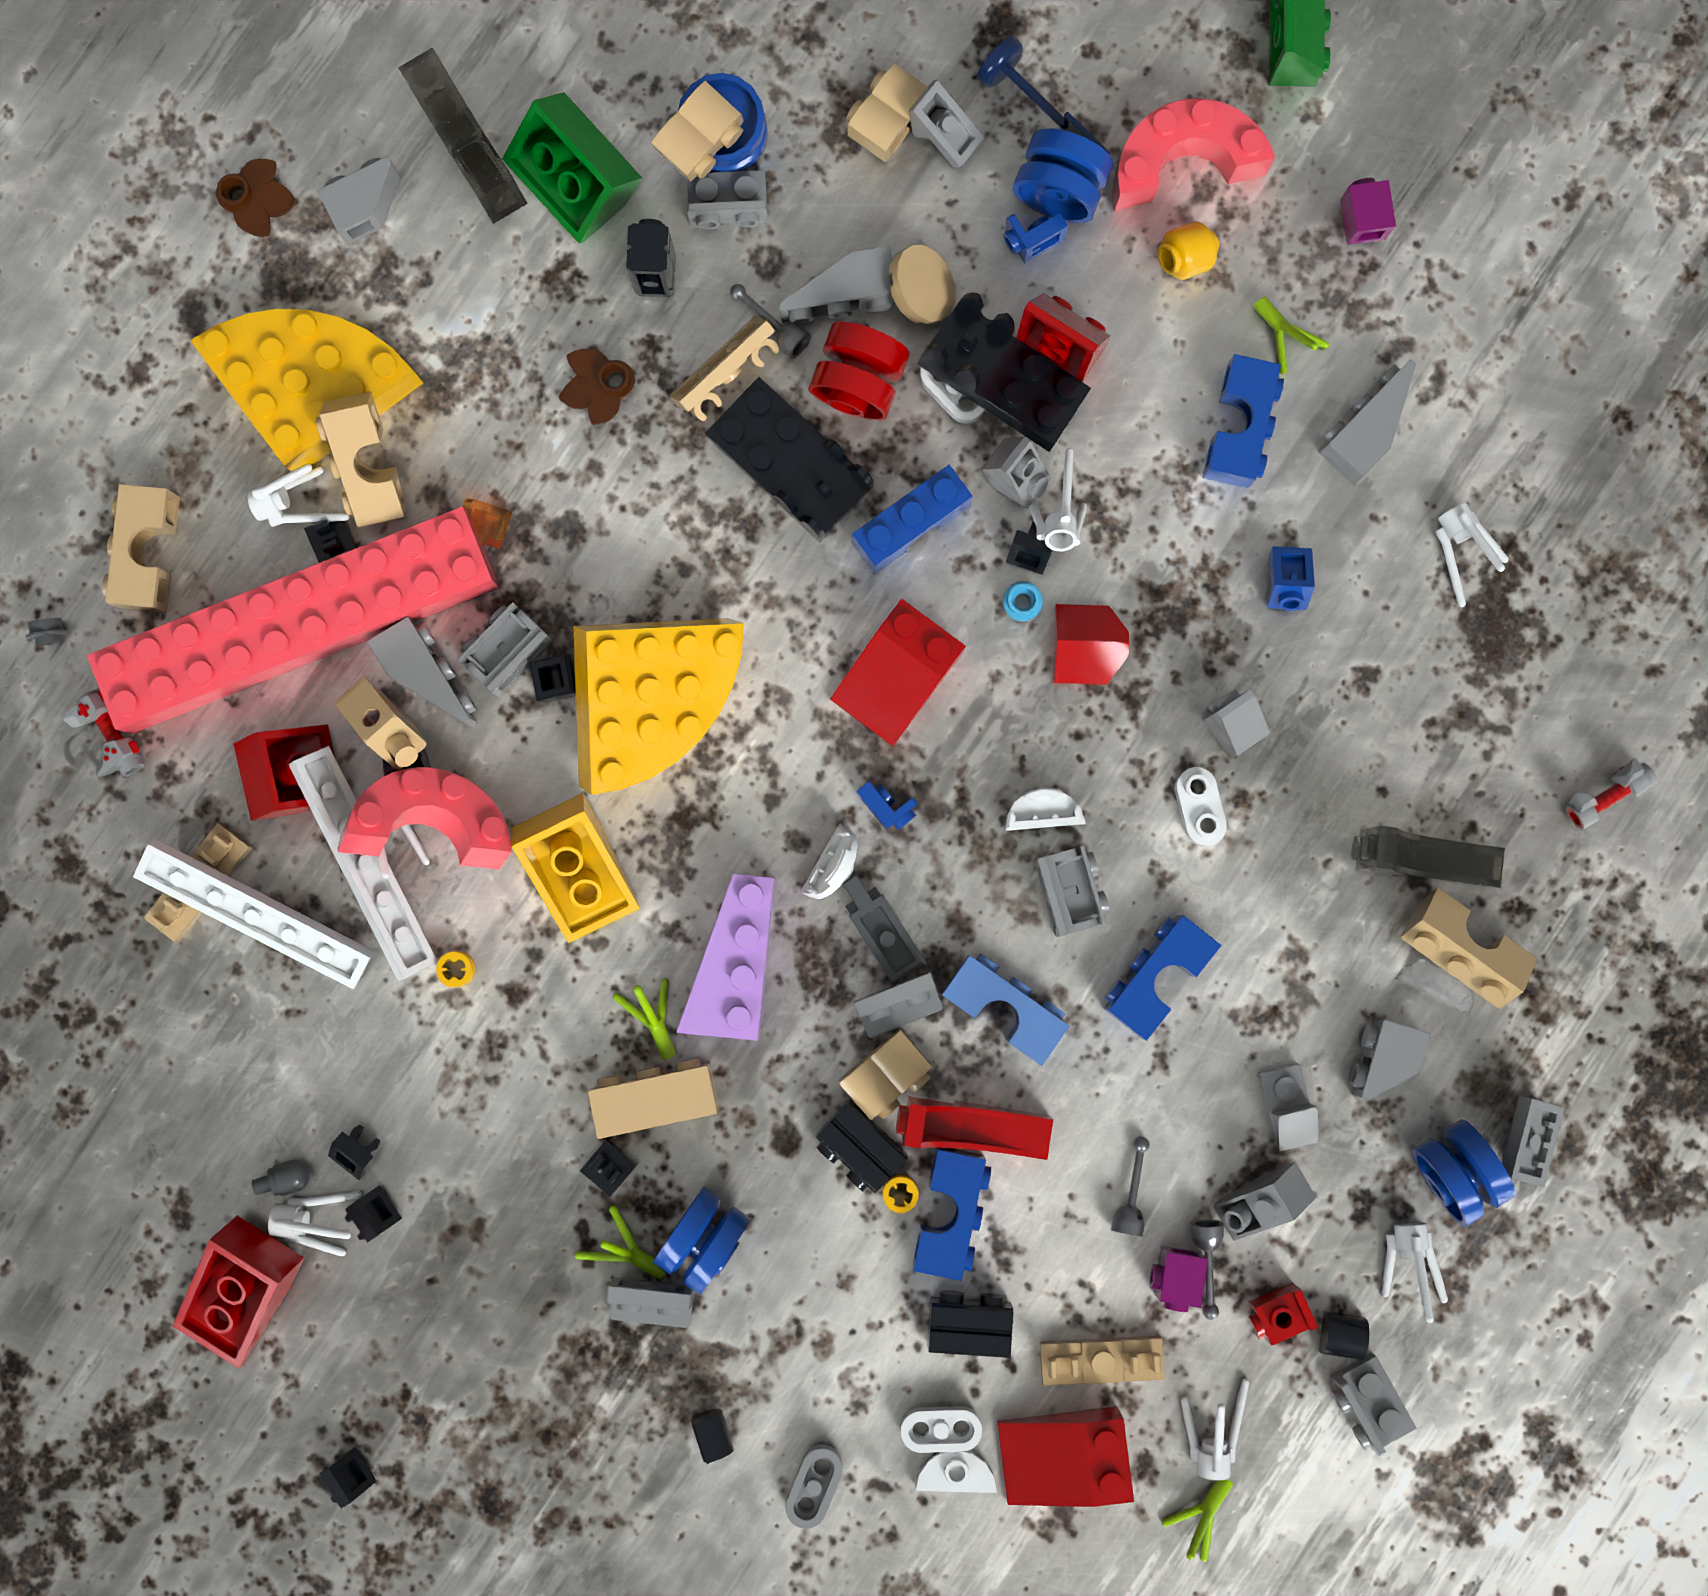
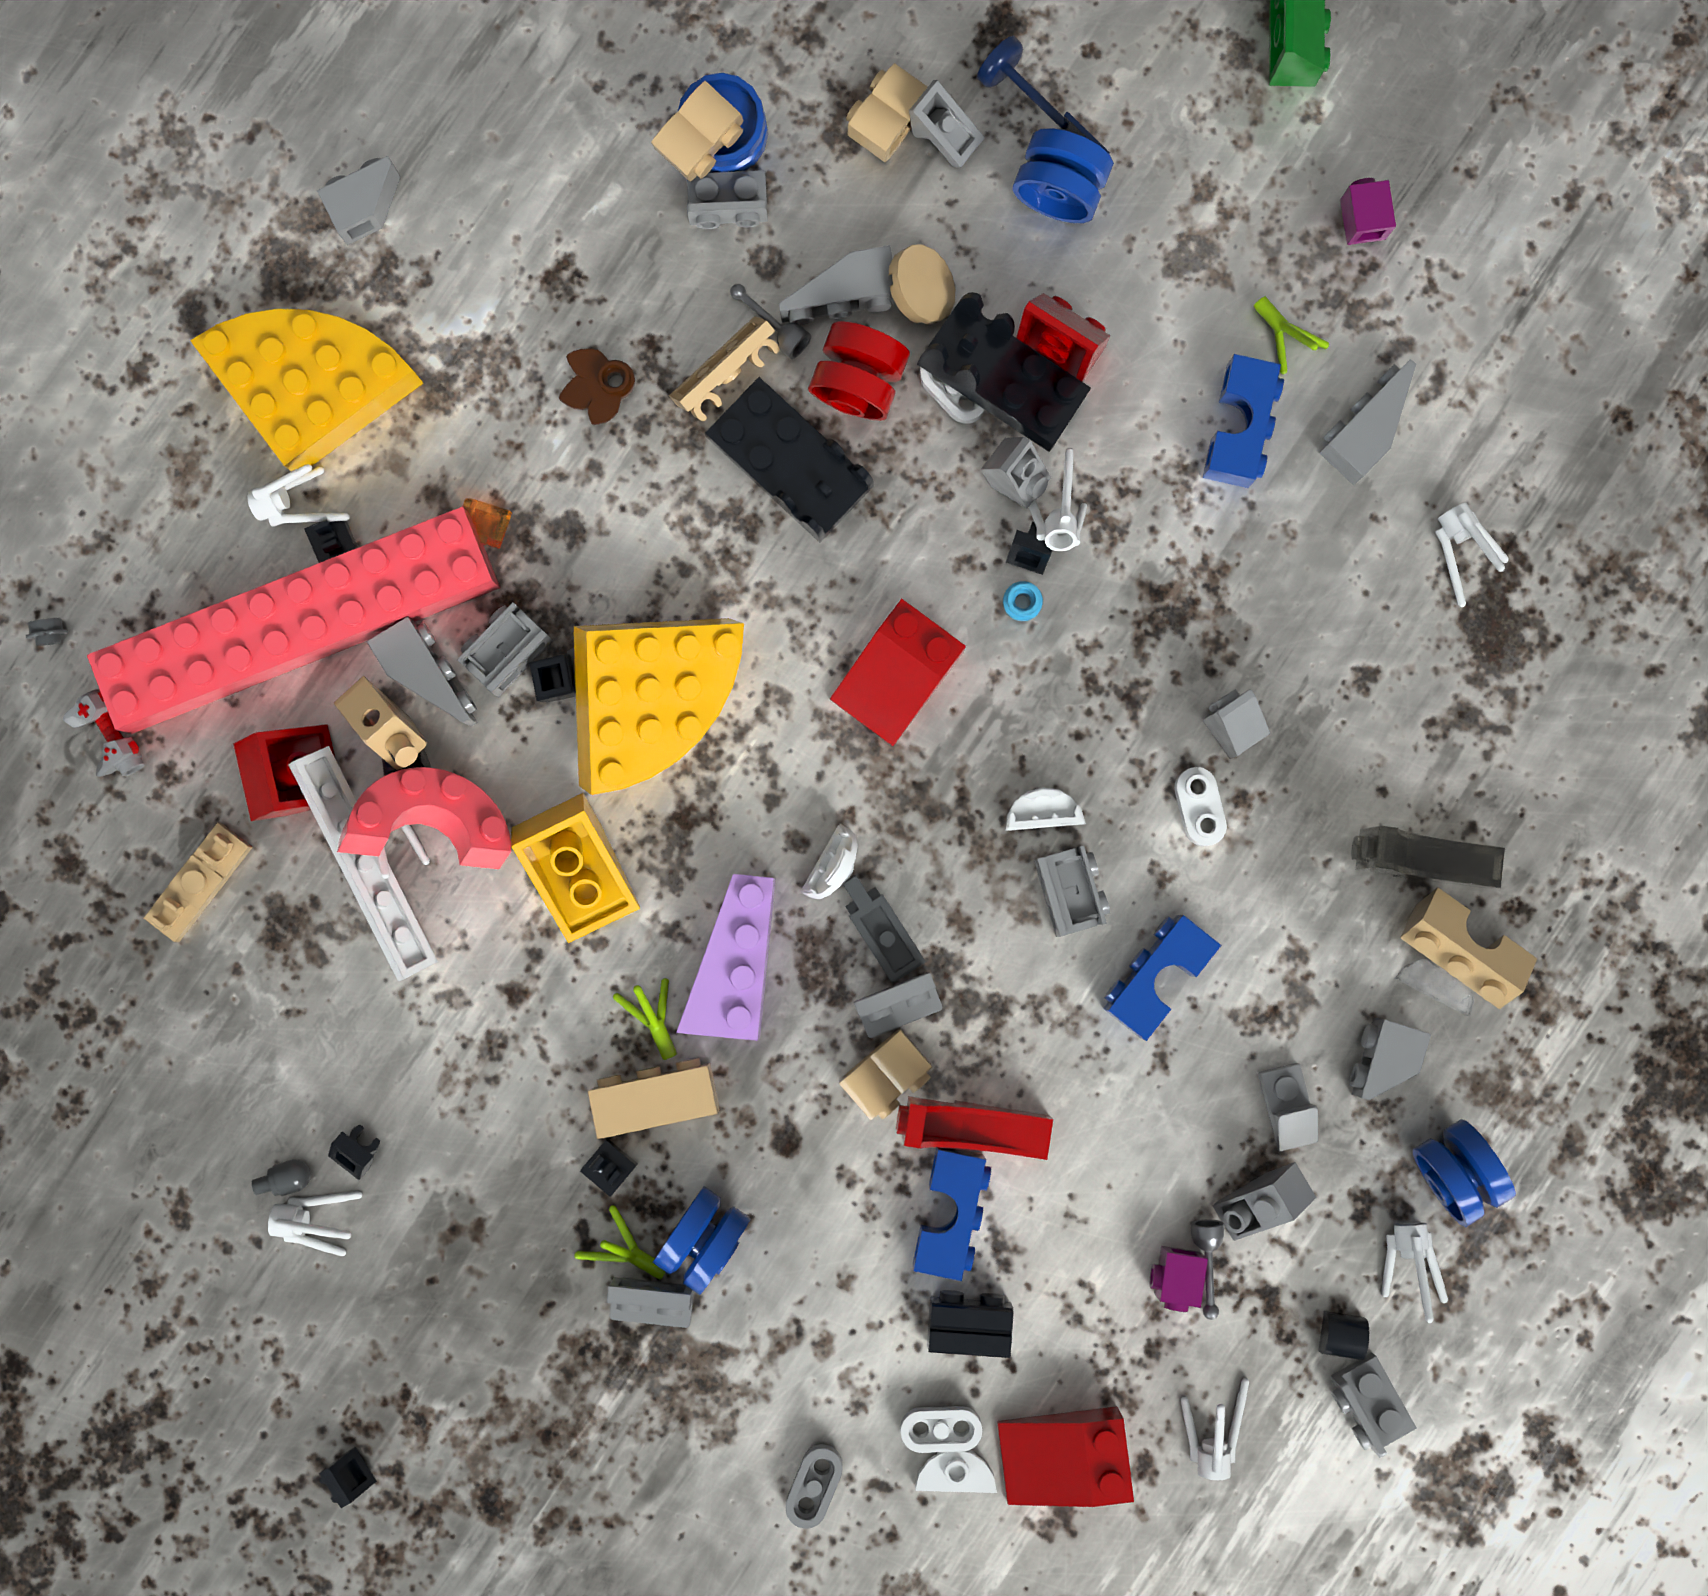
(139, 516): tan arch -> none
(237, 1290): red slope -> none
(253, 913): white plate -> none
(260, 197): reddish brown plate -> none
(369, 493): tan arch -> none
(372, 1214): black tile -> none
(456, 981): yellow bush -> none
(462, 136): clear smoke arch -> none
(570, 166): green slope -> none
(651, 258): black brick -> none
(712, 1435): black brick -> none
(860, 1147): black brick -> none
(879, 803): blue bracket -> none
(909, 518): blue arch -> none
(911, 1187): yellow bush -> none
(1036, 1026): medium blue arch -> none
(1040, 237): blue bracket -> none
(1088, 644): red slope -> none
(1102, 1360): tan plate -> none
(1129, 1218): flat silver hinge -> none
(1188, 250): yellow head -> none
(1189, 129): coral brick -> none
(1204, 1529): lime plant -> none
(1268, 1306): red brick -> none
(1291, 578): blue bracket -> none
(1532, 1140): light grey bracket -> none
(1629, 780): light grey piece -> none

